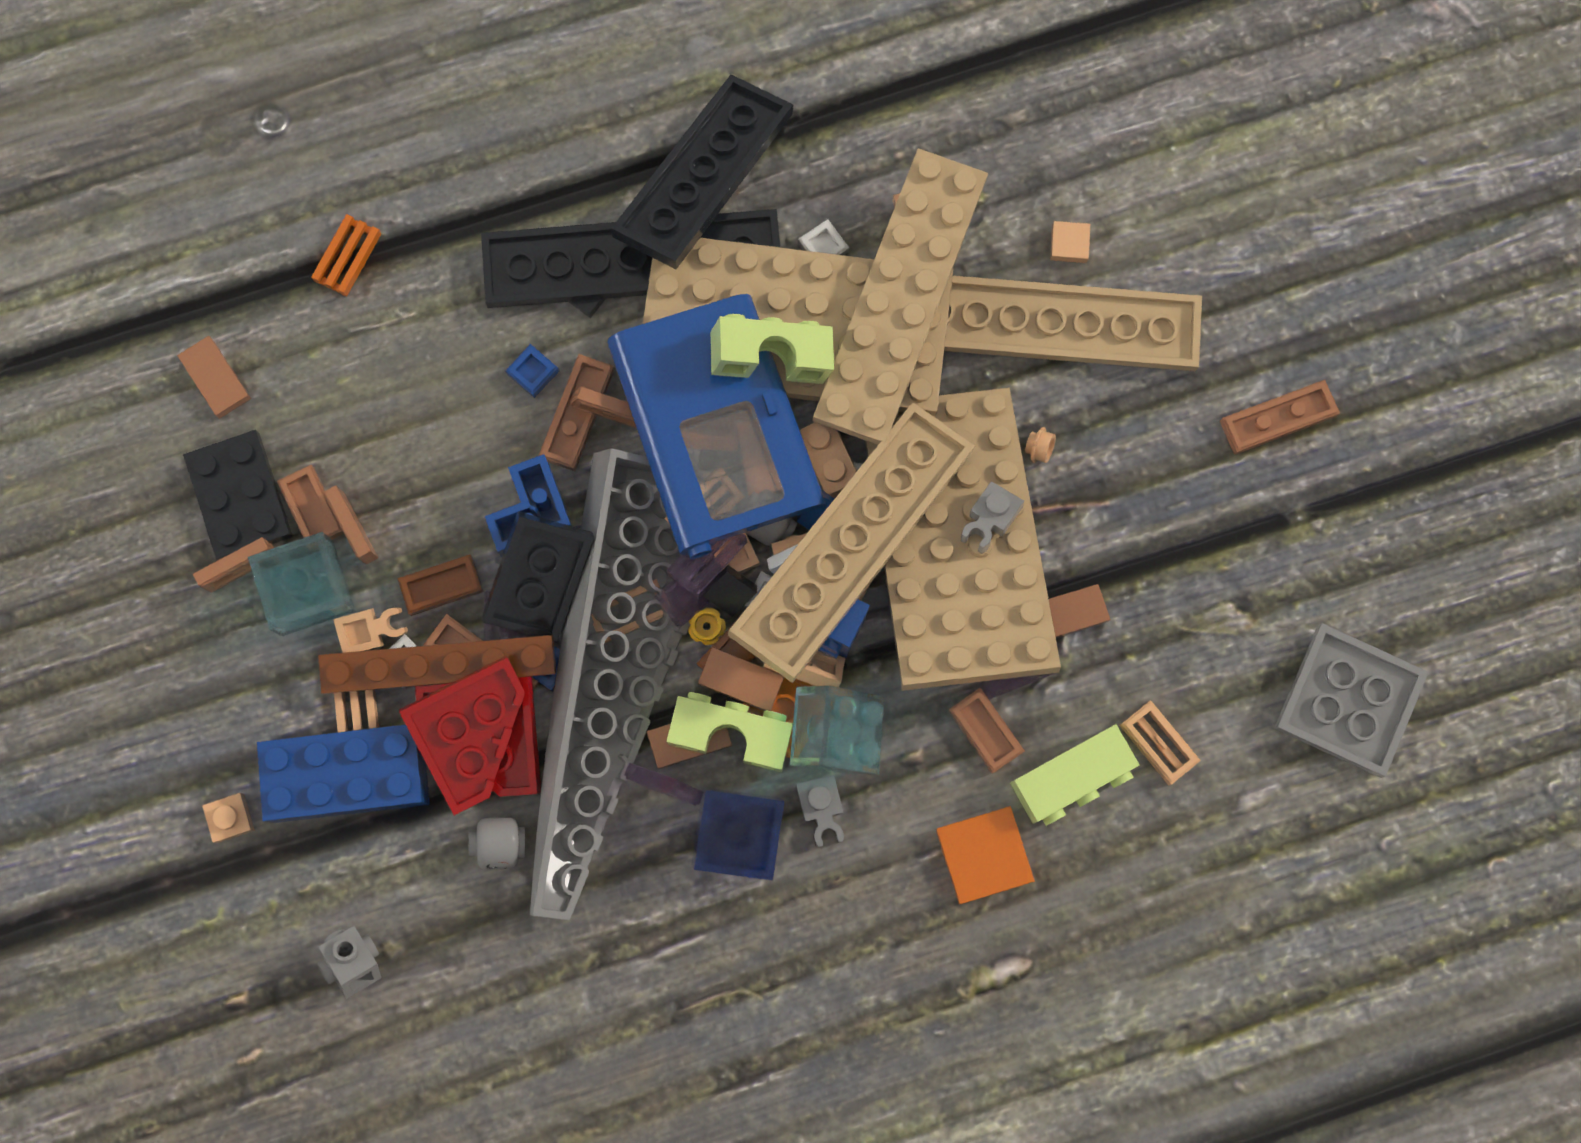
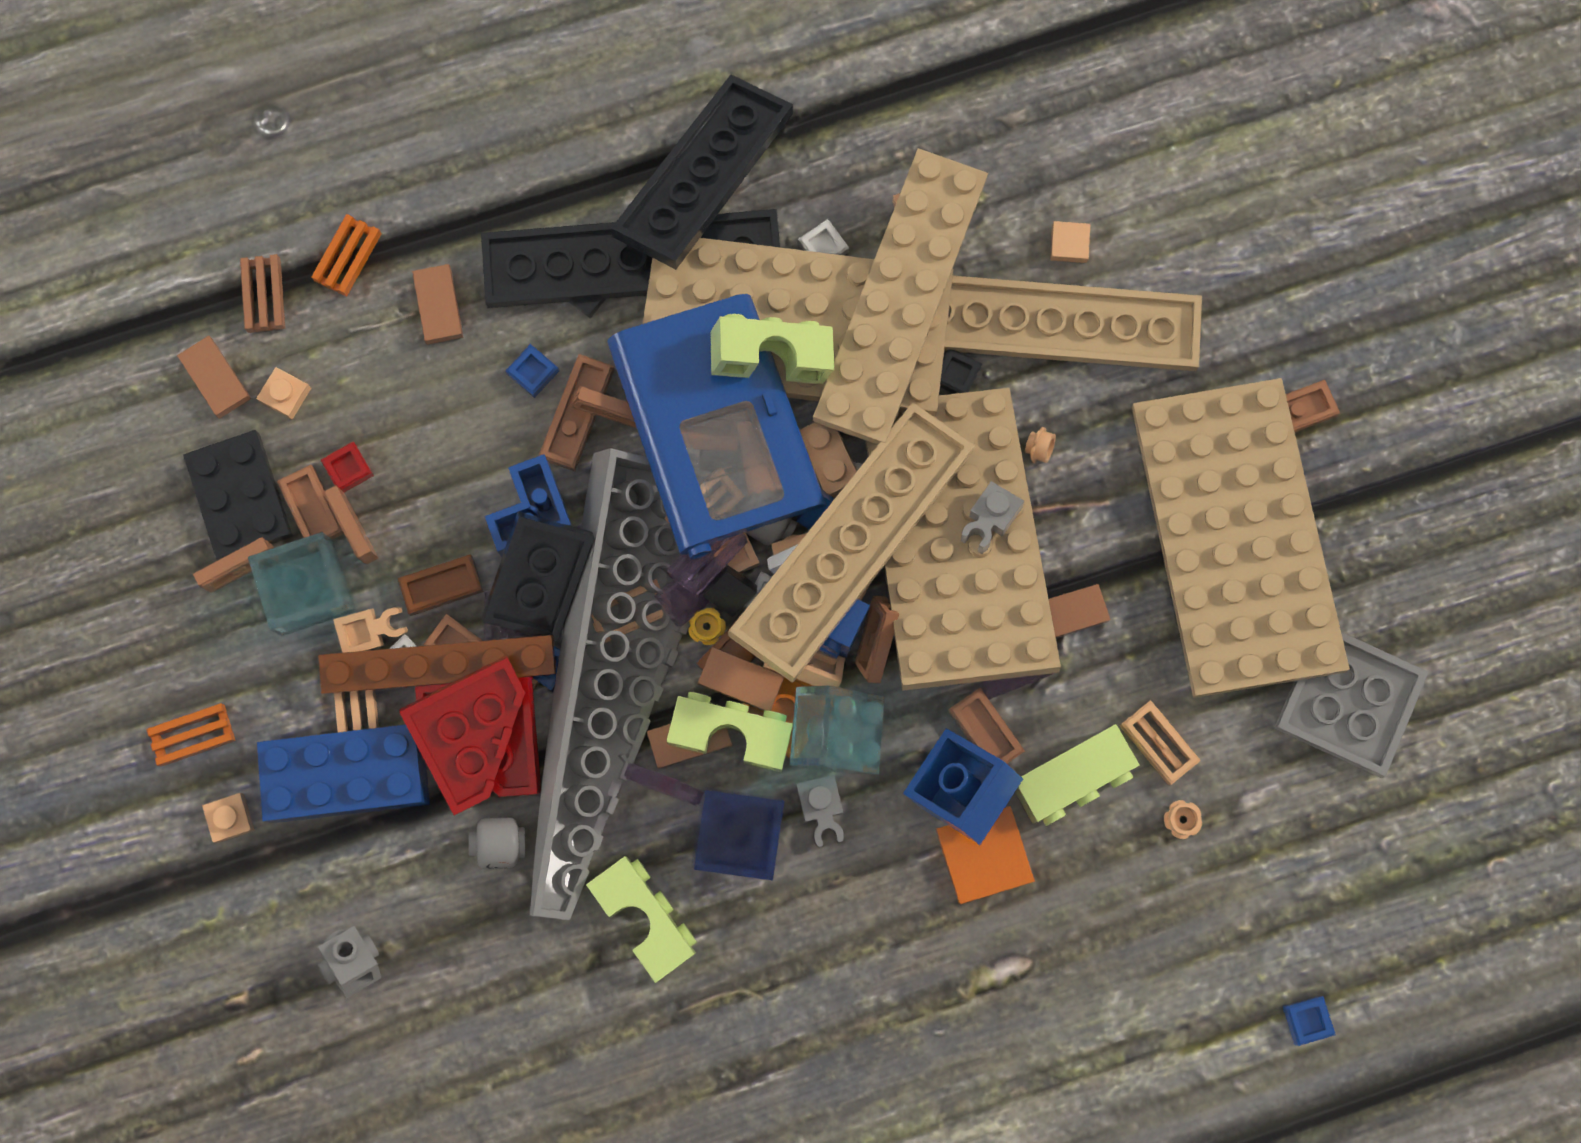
(158, 744): none -> orange tile
(260, 264): none -> nougat tile
(283, 393): none -> light nougat plate
(347, 467): none -> red tile
(437, 304): none -> nougat tile
(626, 886): none -> yellowish green arch
(876, 639): none -> nougat tile
(958, 372): none -> black tile
(963, 786): none -> blue brick
(1193, 819): none -> light nougat plate
(1239, 538): none -> tan plate
(1309, 1020): none -> blue tile

